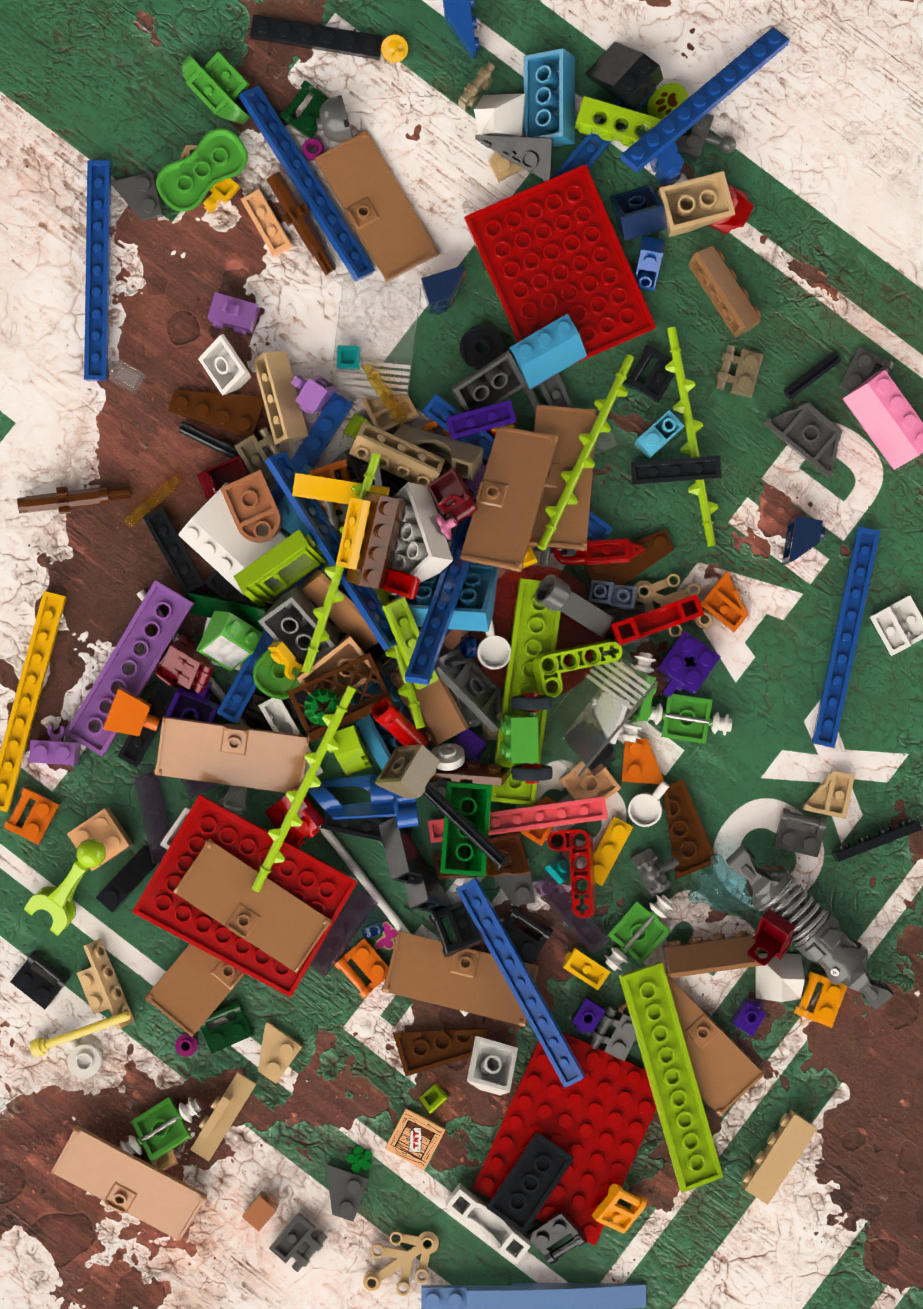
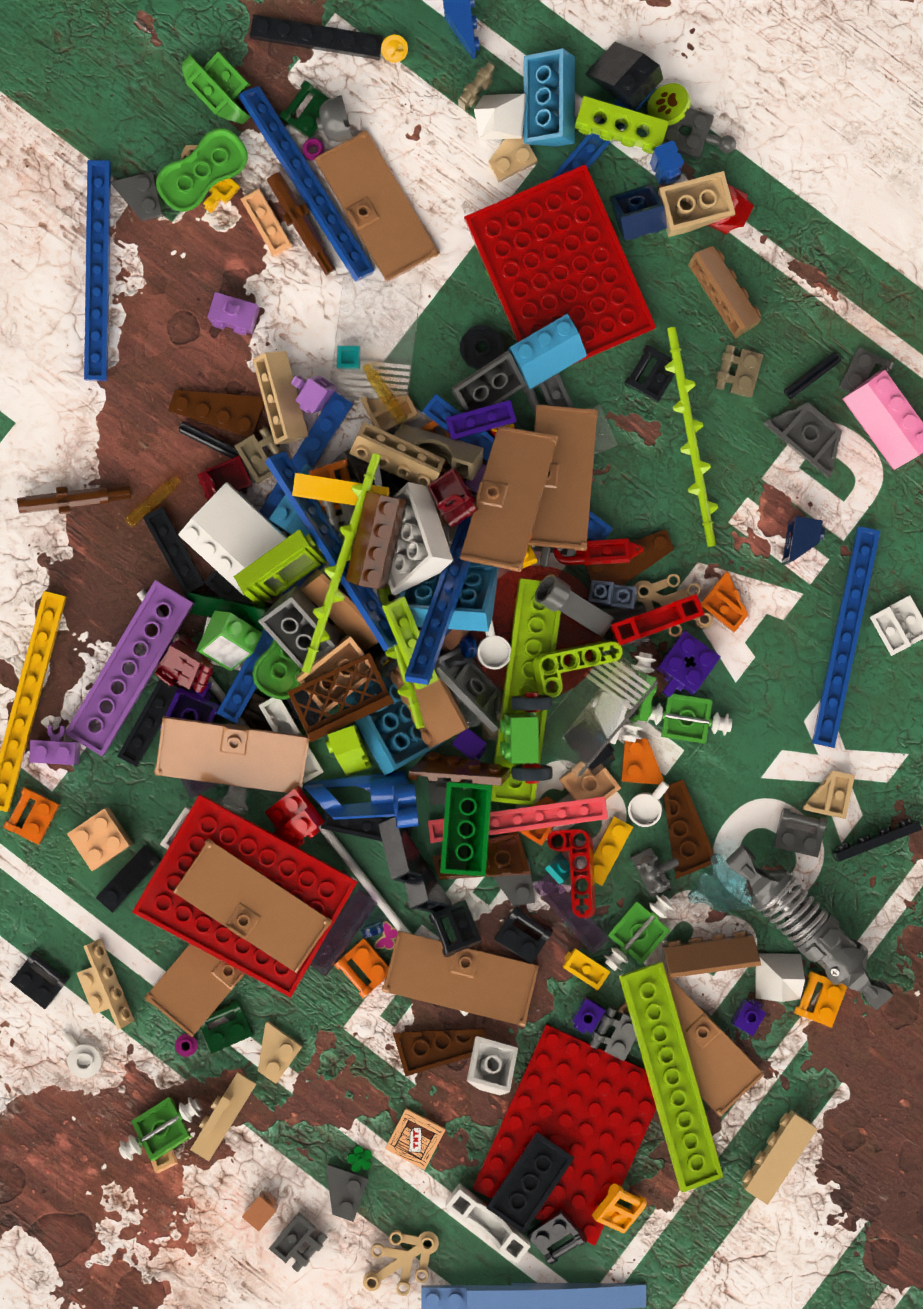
(41, 1045): light yellow piece -> none
(59, 899): lime piece -> none
(126, 377): clear brick -> none
(128, 1183): door -> none
(130, 714): orange torso -> none
(152, 813): plate -> none
(224, 366): white slope -> none
(253, 505): nougat tile -> none
(283, 655): yellow plate -> none
(297, 796): lime plant -> none
(311, 705): green gear -> none
(353, 533): yellow plate -> none
(354, 426): lime slope -> none
(397, 724): red piece -> none
(401, 583): red tile -> none
(408, 771): dark tan slope -> none
(433, 1098): lime slope -> none
(442, 289): dark blue slope -> none
(445, 526): bright pink plant -> none
(450, 756): white piece -> none
(465, 826): black axle -> none
(520, 982): blue plate -> none
(529, 152): wing -> none
(584, 460): lime plant -> none
(649, 262): blue slope -> none
(659, 434): medium azure slope -> none
(676, 470): black plate -> none
(704, 99): blue plate -> none
(773, 936): dark red piece -> none

